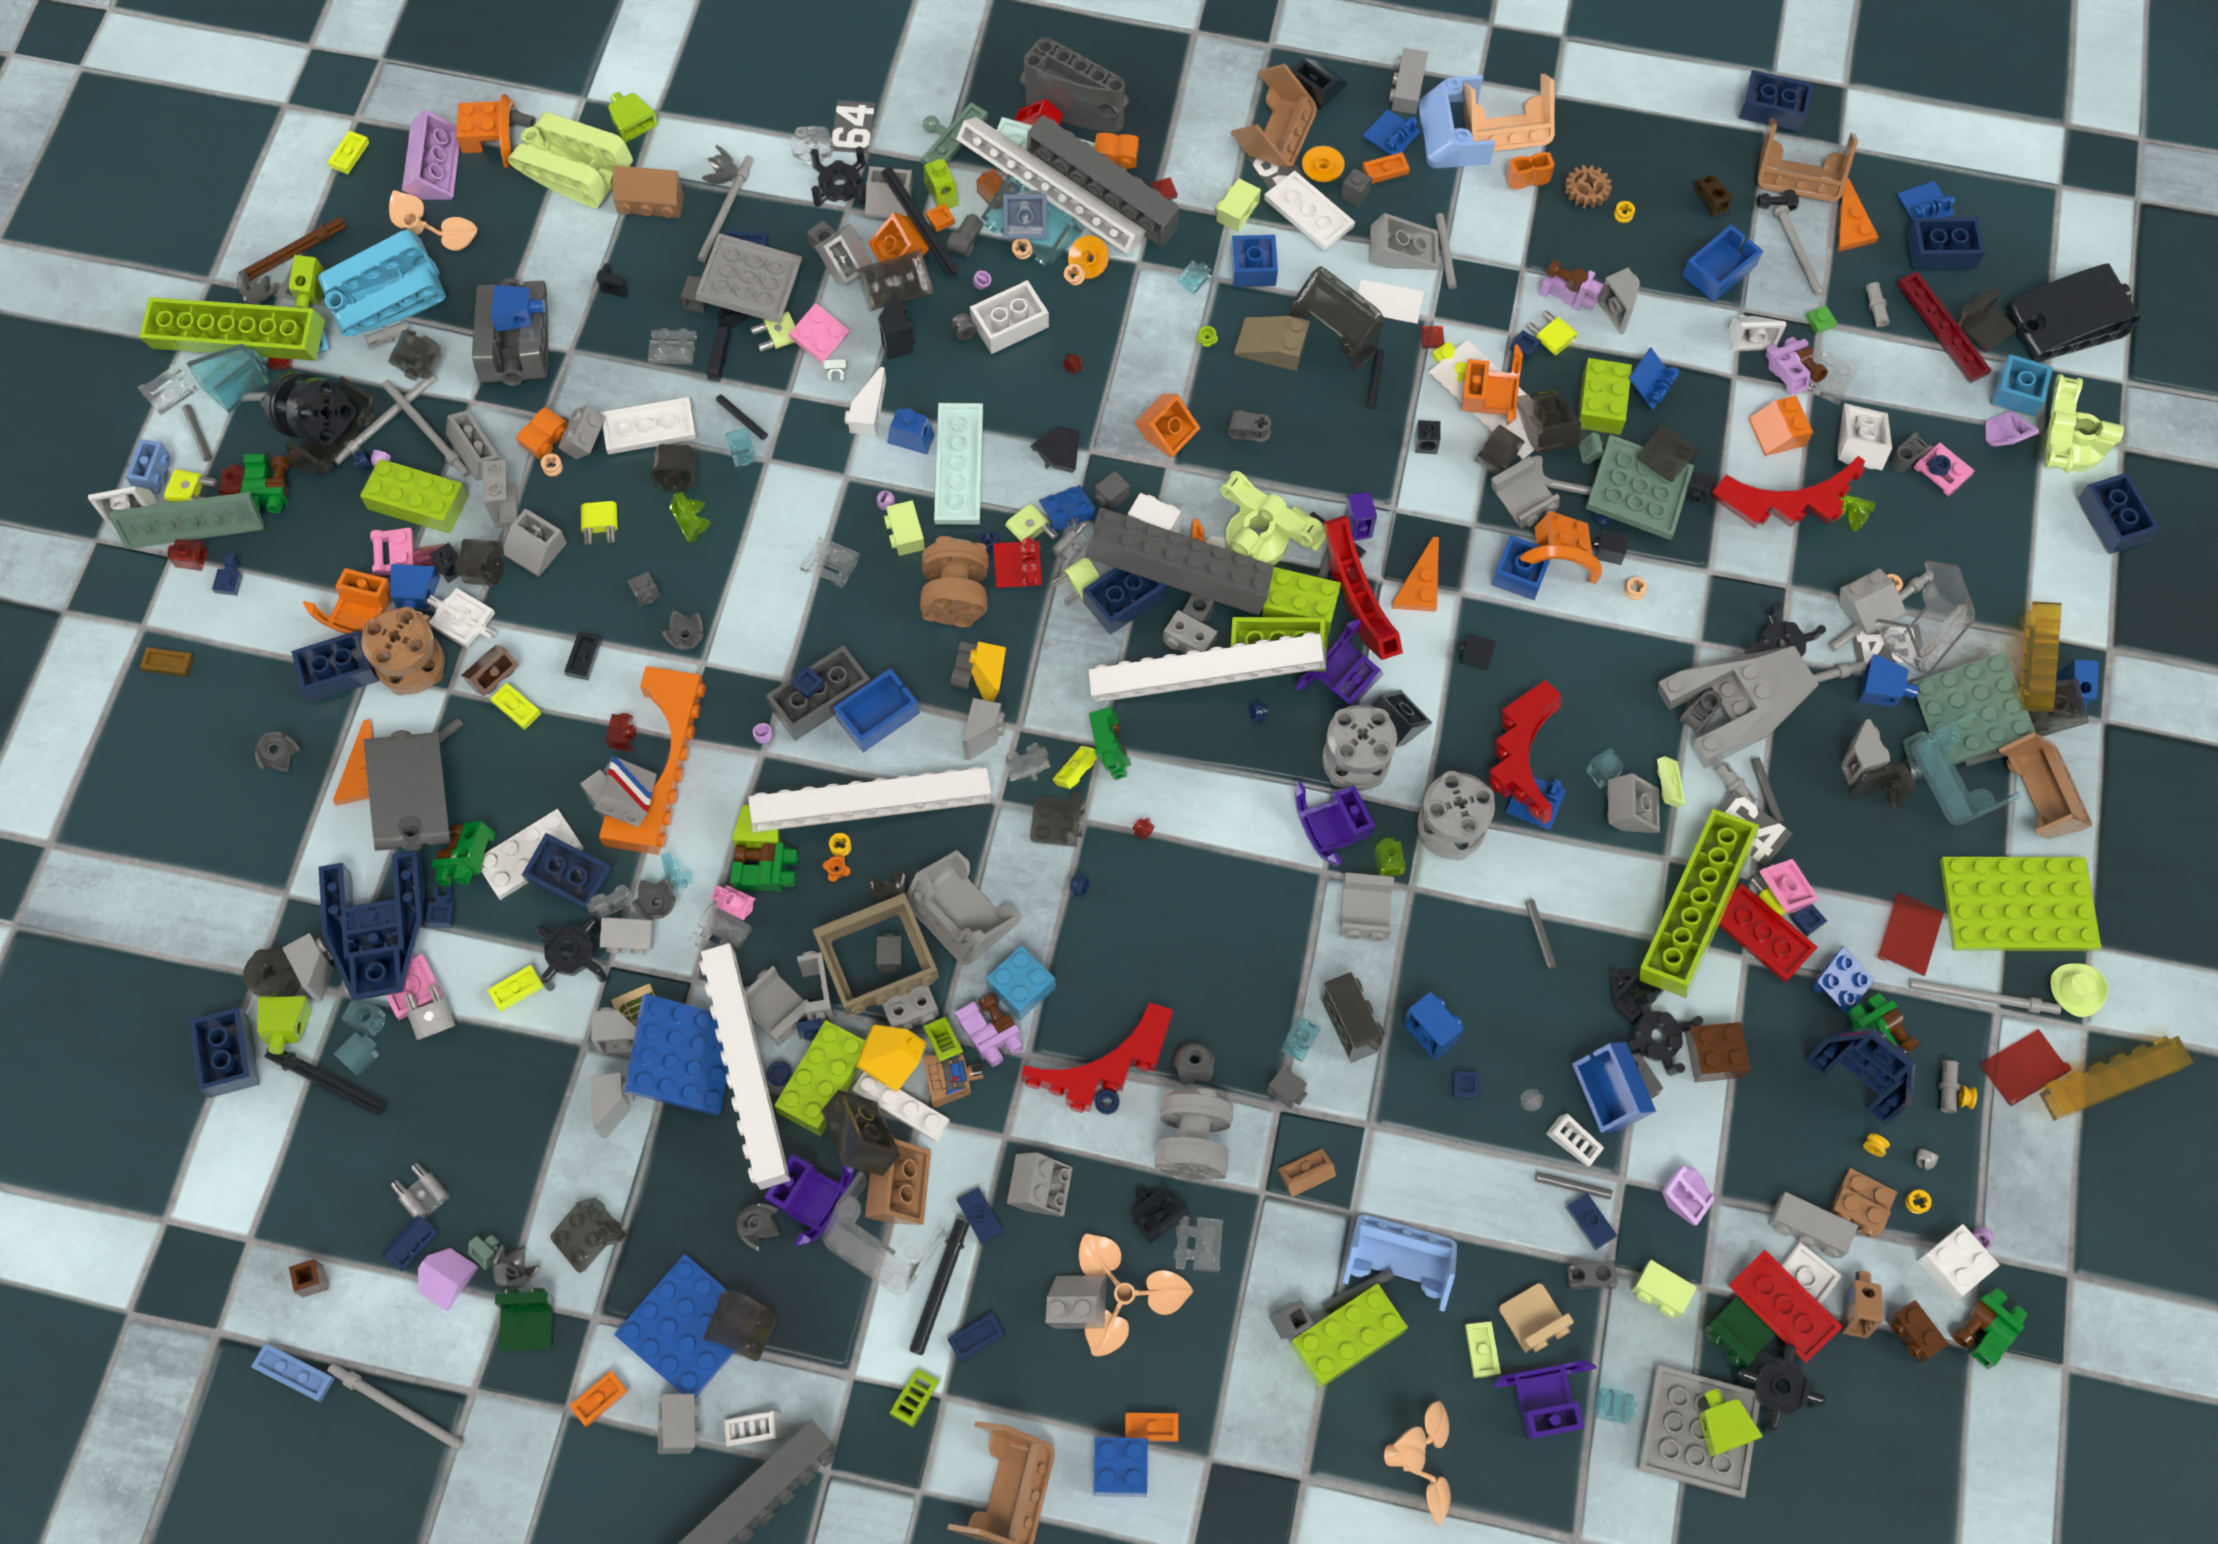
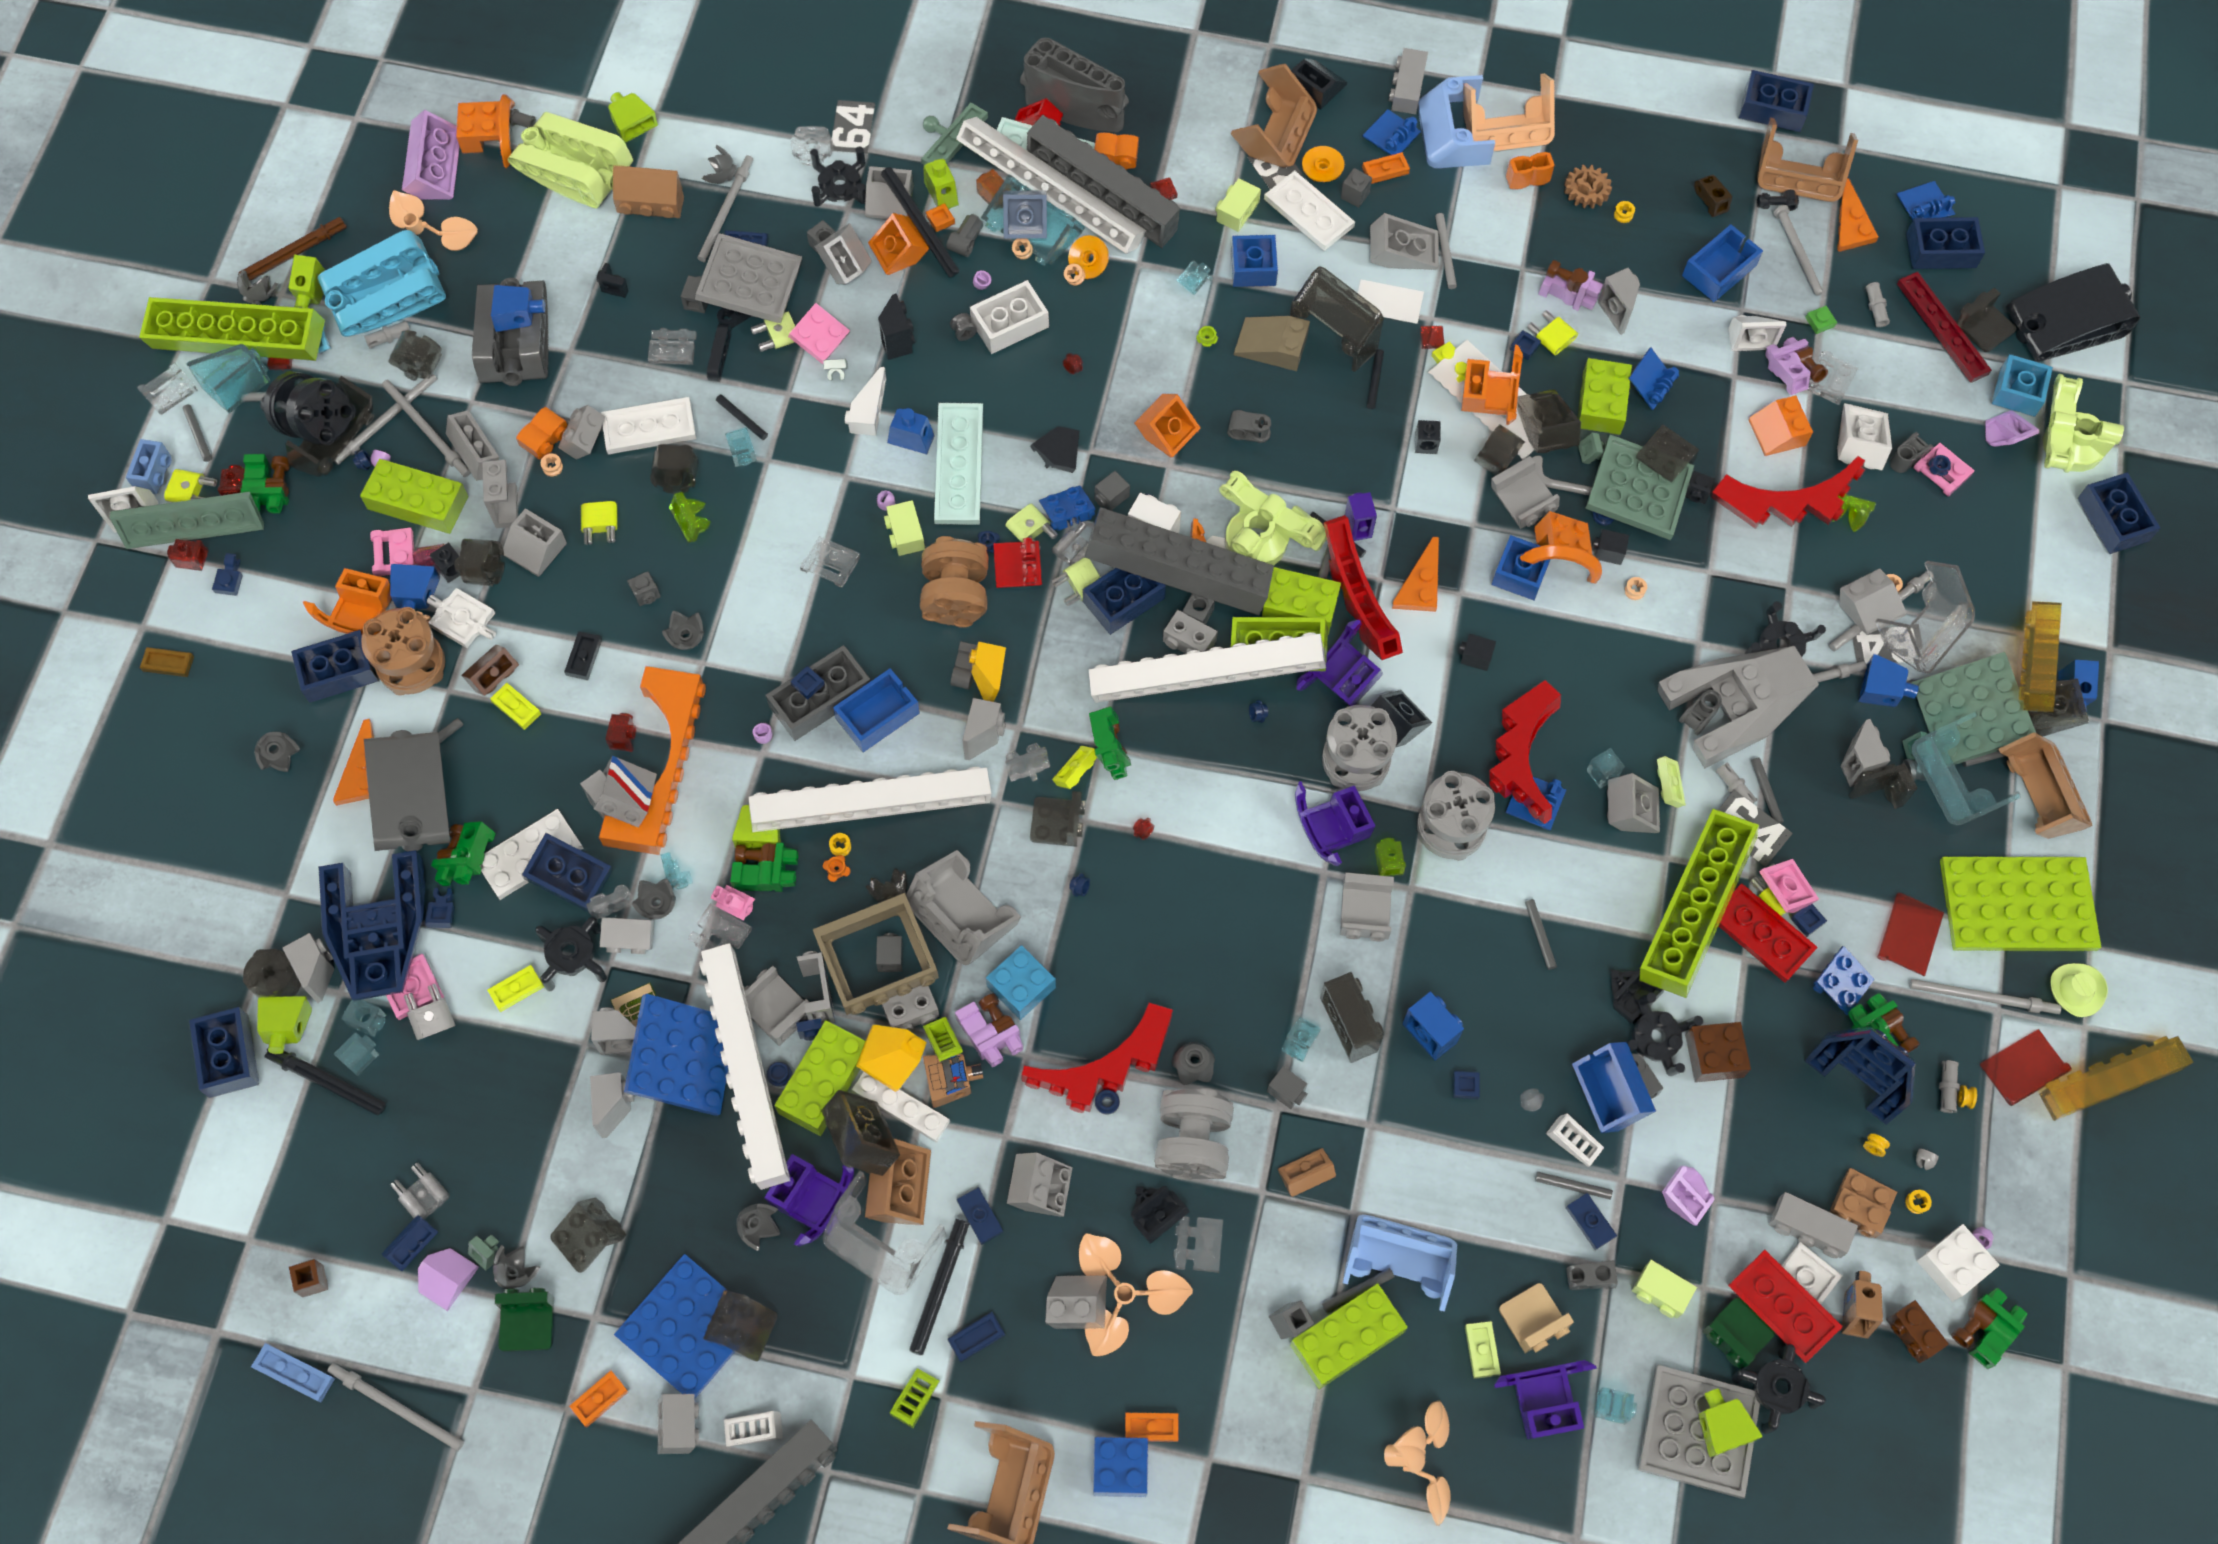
(348, 152): neon yellow plate -> none
(899, 275): clear smoke brick -> none

